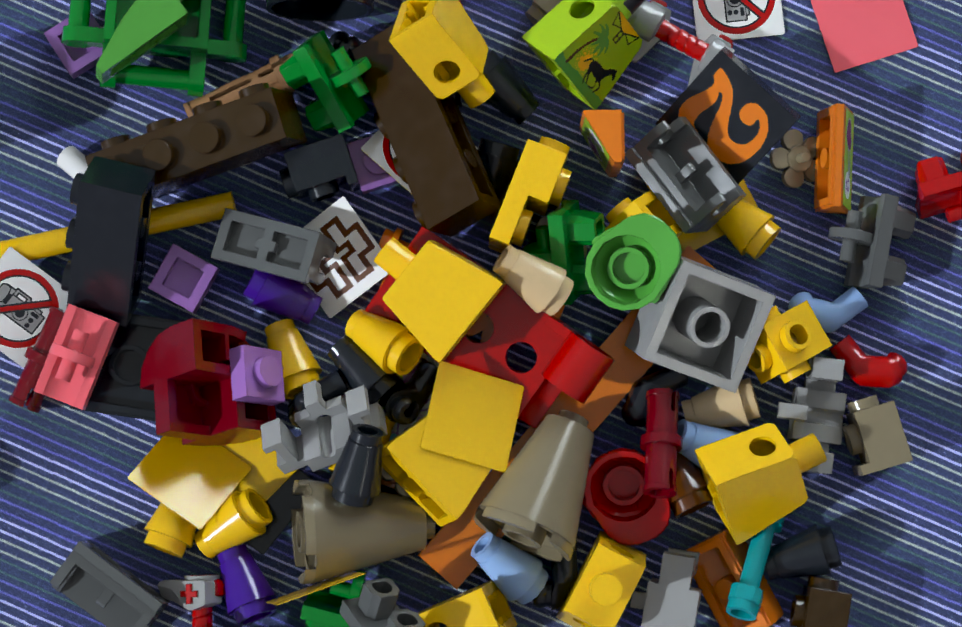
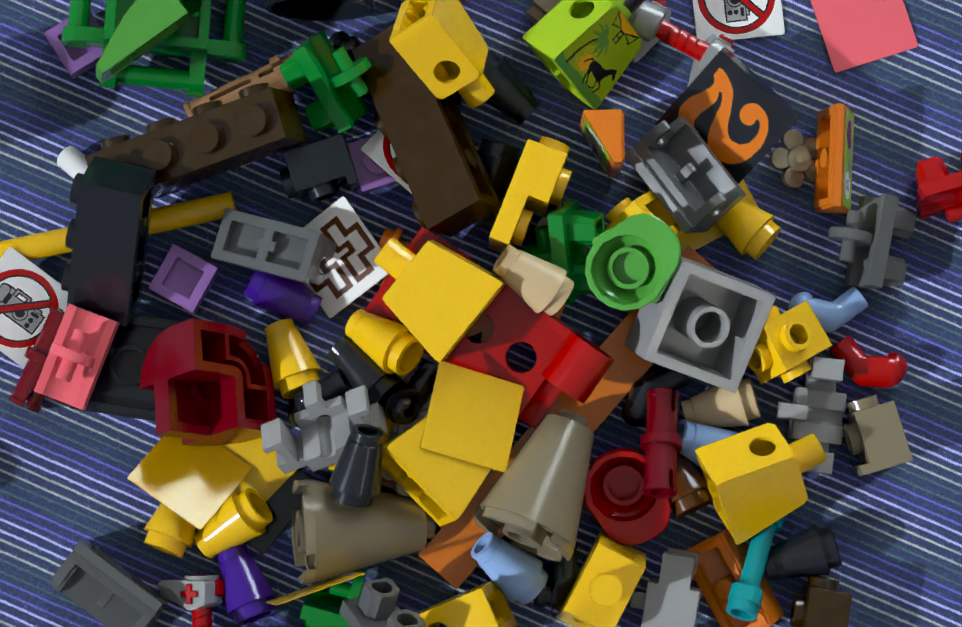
(256, 375): medium lavender plate -> none

